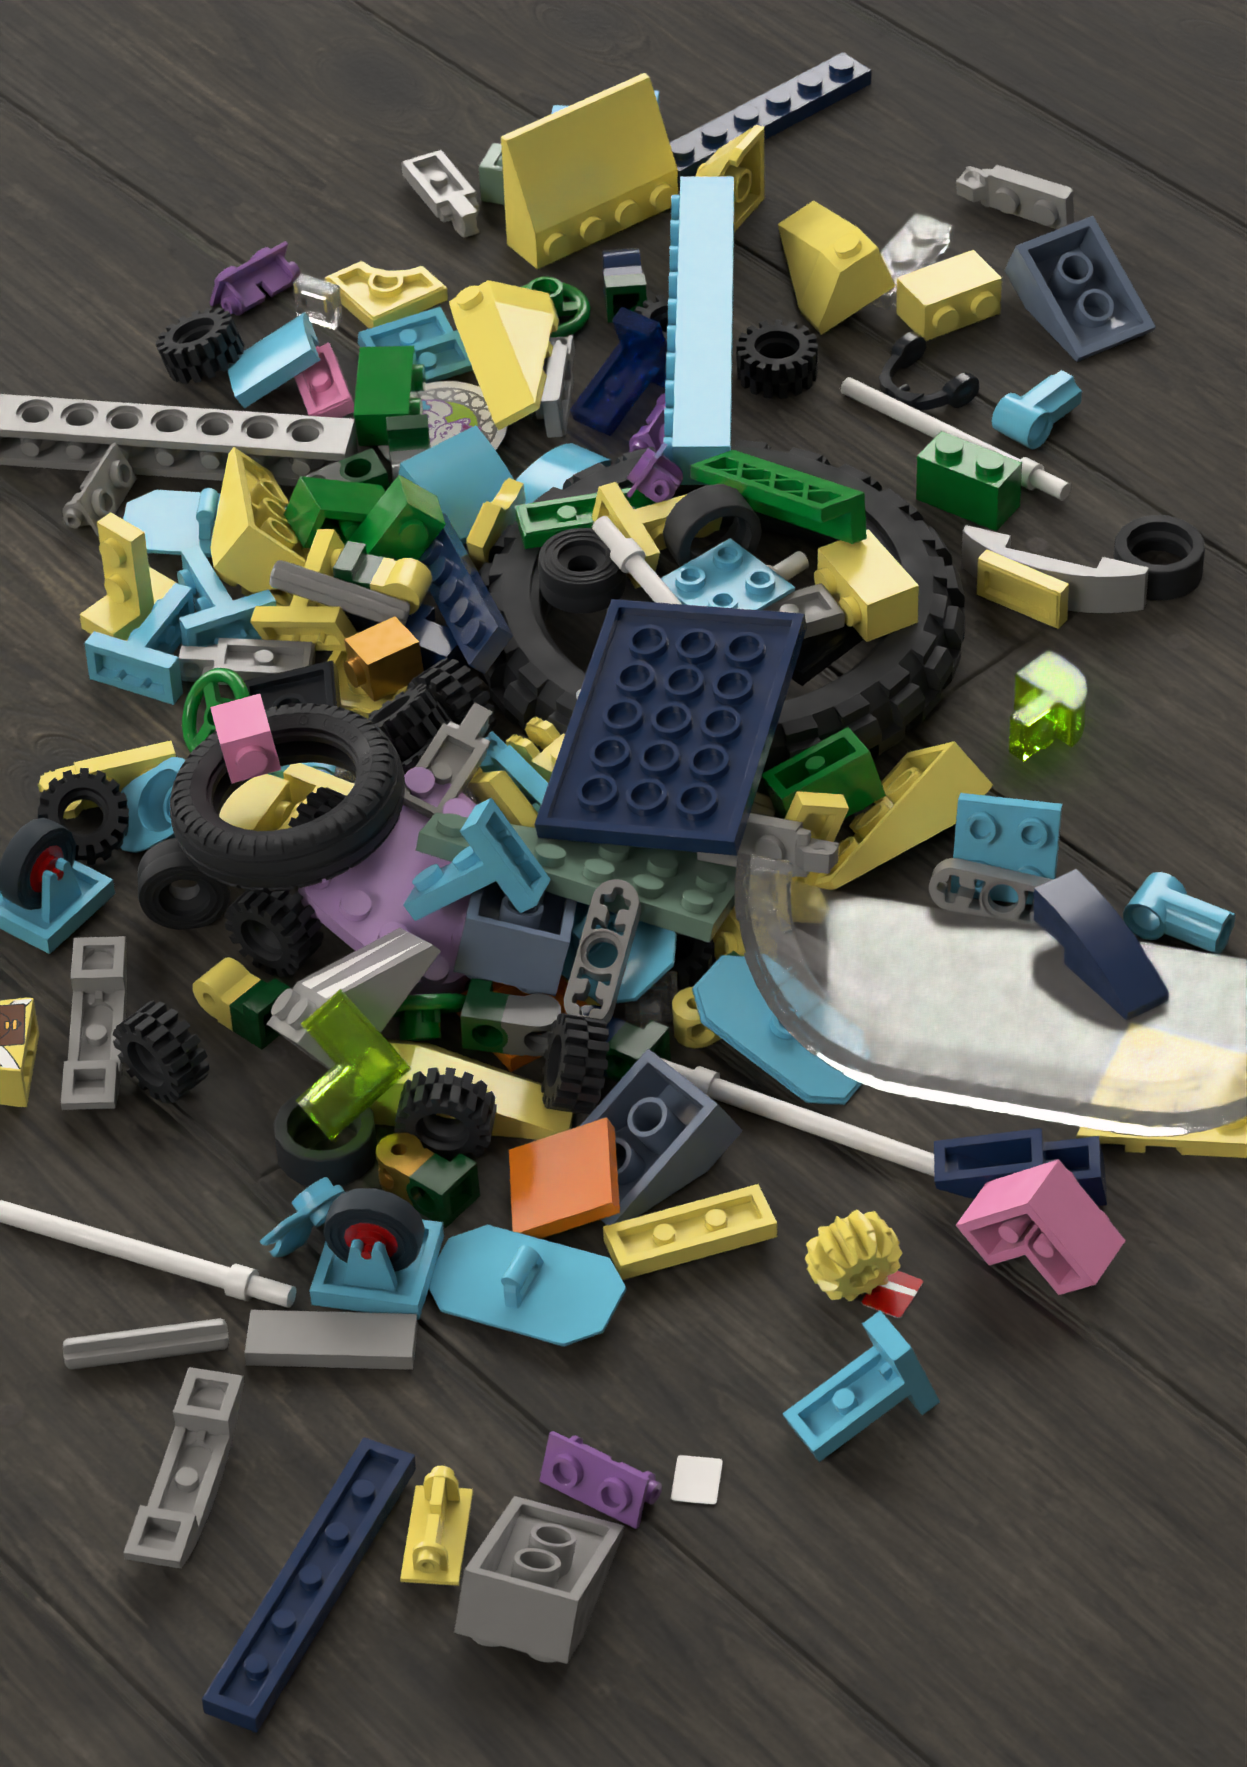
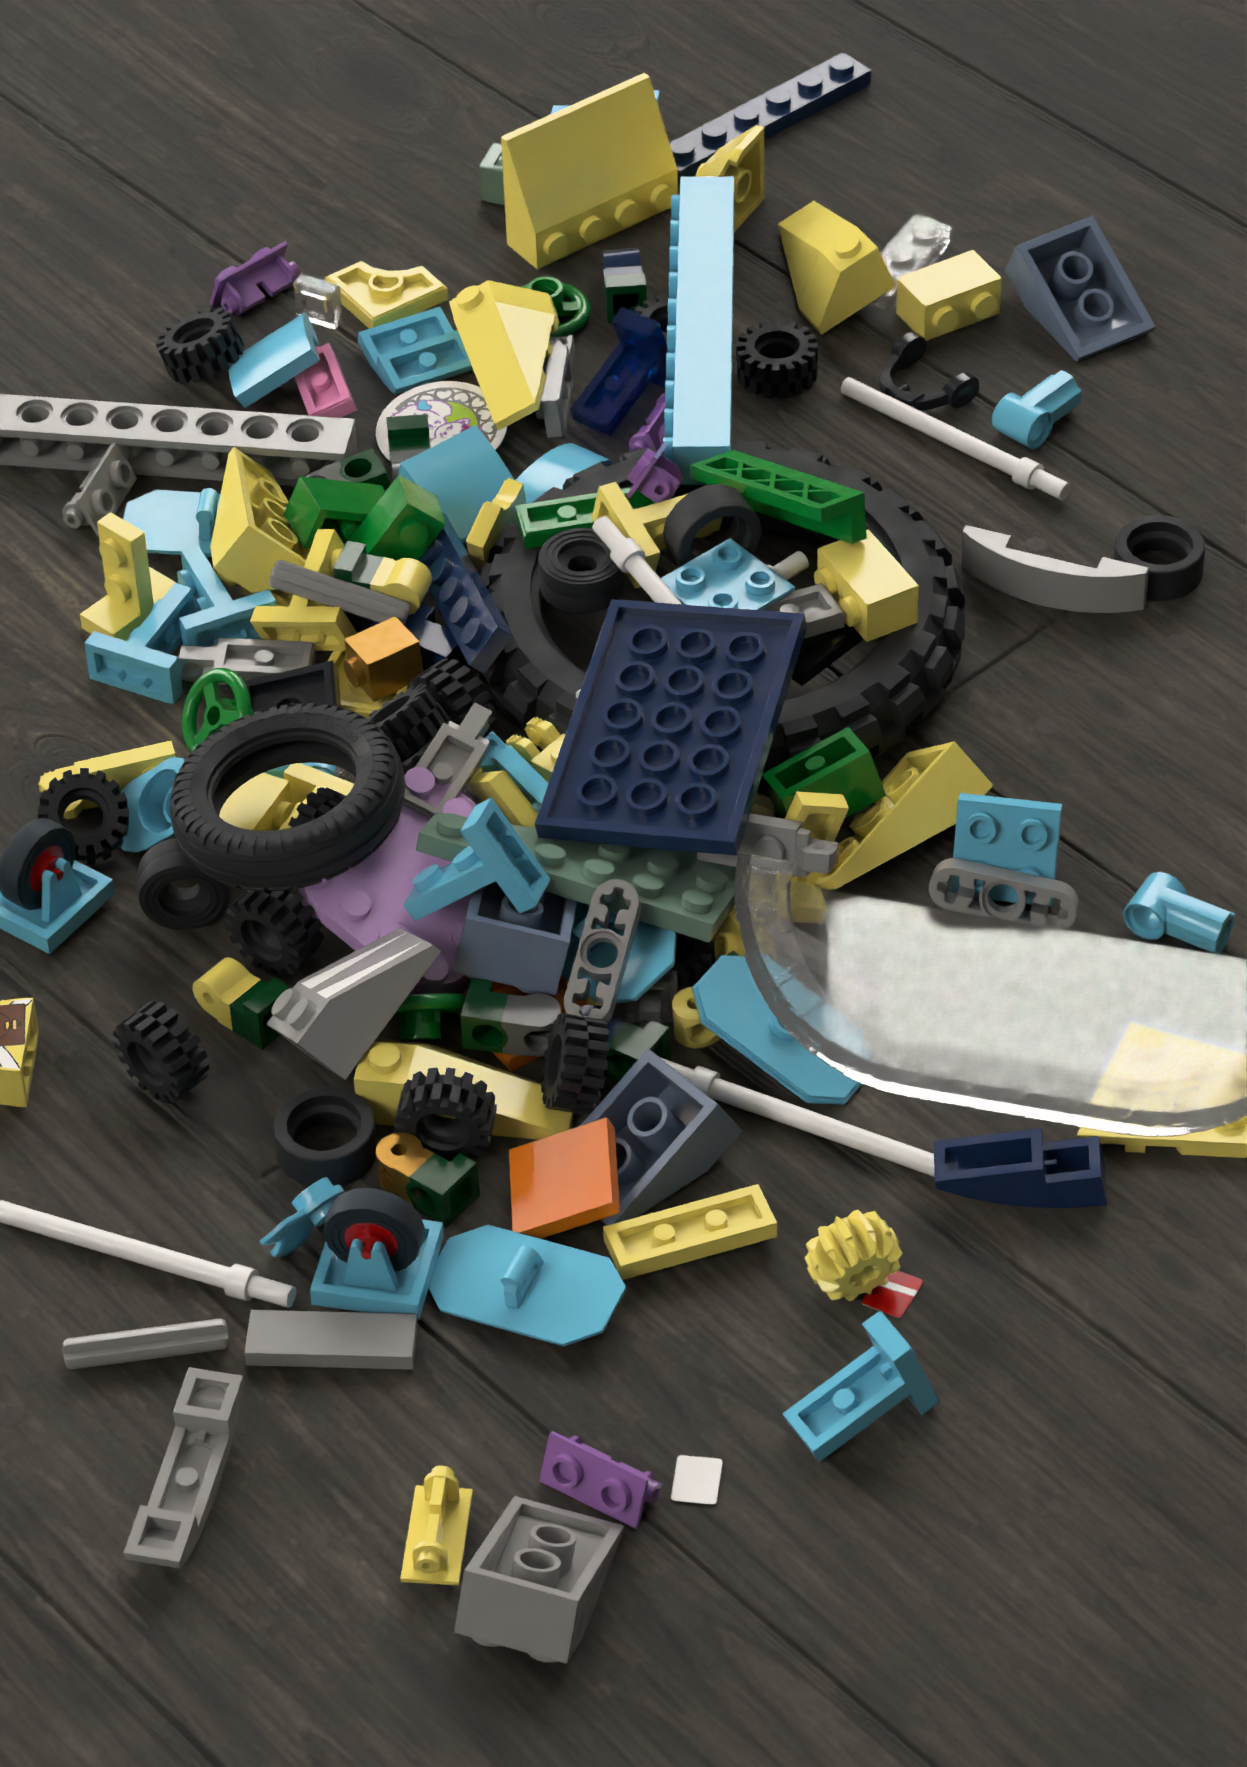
(98, 1006): light grey slope -> none
(245, 738): bright pink brick -> none
(309, 1585): dark blue plate -> none
(362, 1069): clear neon green brick -> none
(386, 388): green brick -> none
(443, 190): light grey hinge -> none
(968, 480): green brick -> none
(1018, 195): light grey hinge -> none
(1022, 589): light yellow tile -> none
(1046, 1219): bright pink brick -> none
(1047, 705): clear neon green brick -> none
(1099, 945): dark blue slope -> none

